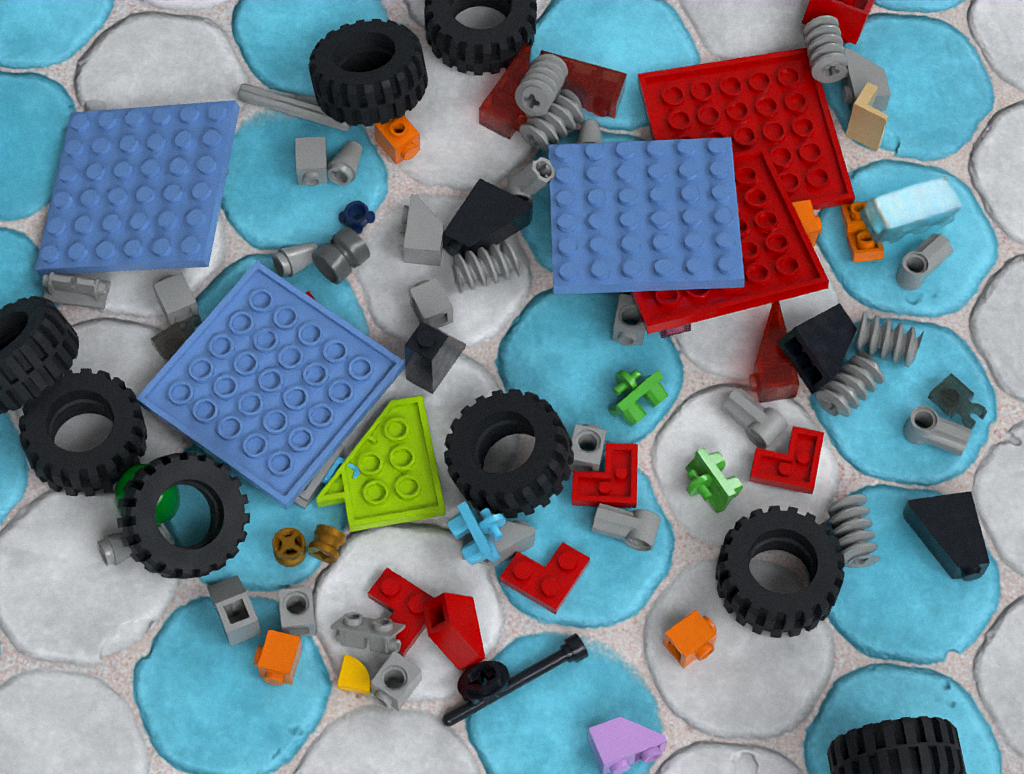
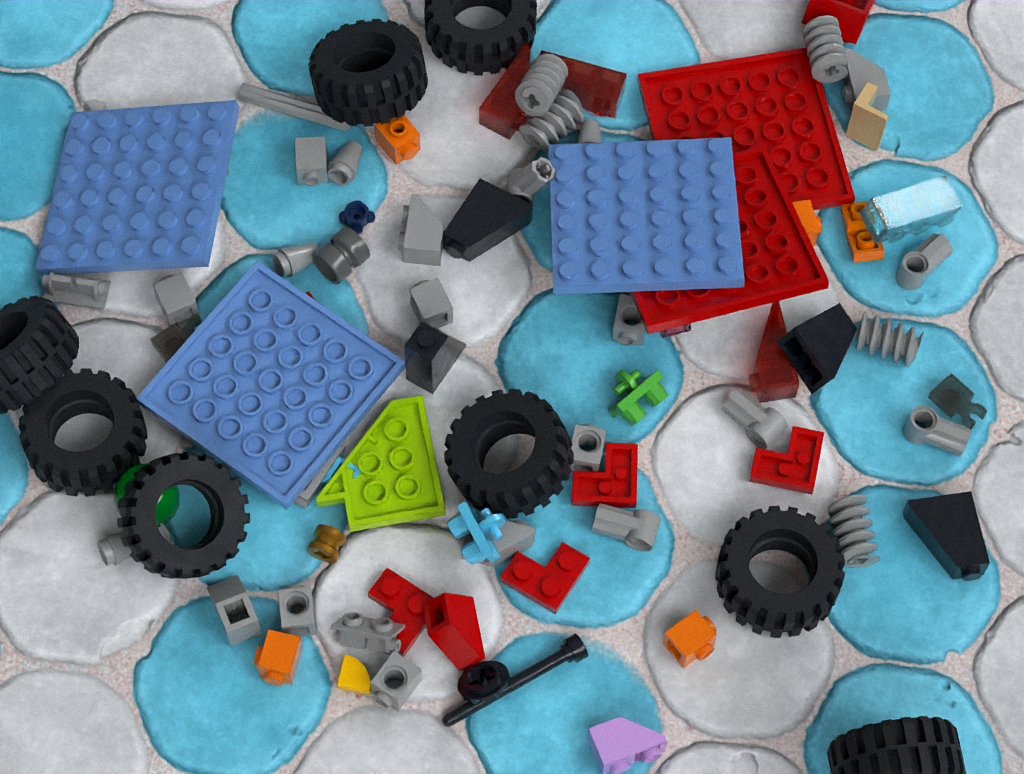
(286, 540): pearl gold wheel -> none
(484, 265): light grey piece -> none
(709, 482): bright green hips -> none
(850, 385): light grey piece -> none

